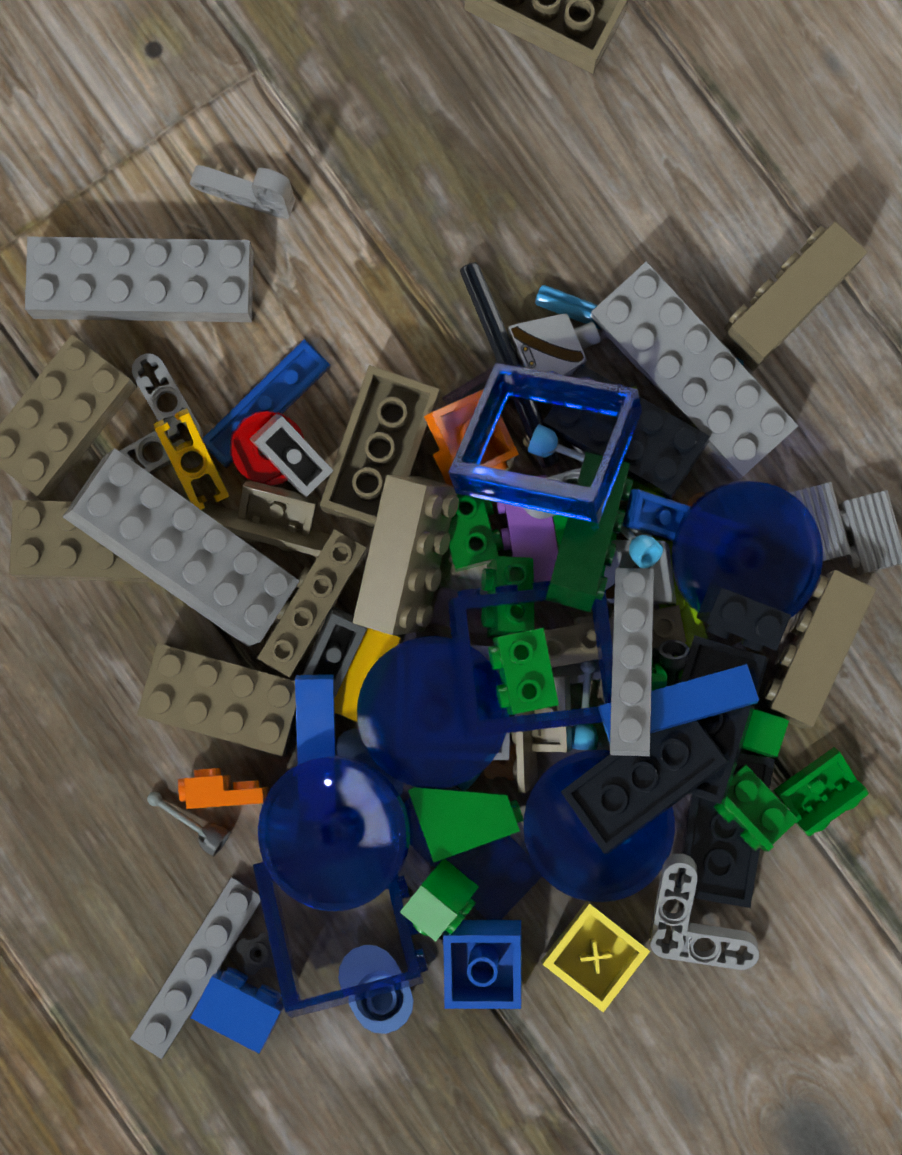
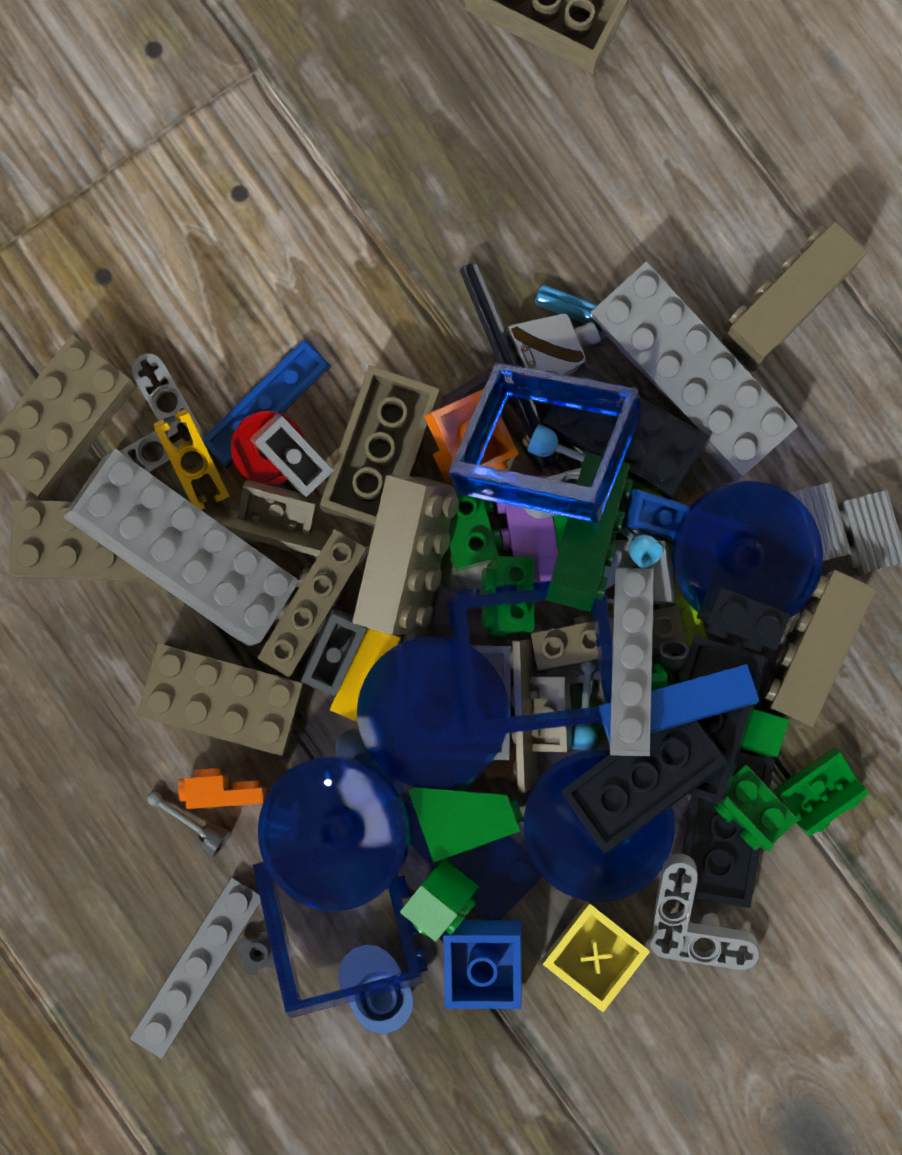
(139, 279): light grey brick -> none
(239, 1009): blue brick -> none
(268, 192): light grey beam -> none
(315, 716): blue tile -> none
(523, 672): green brick -> none

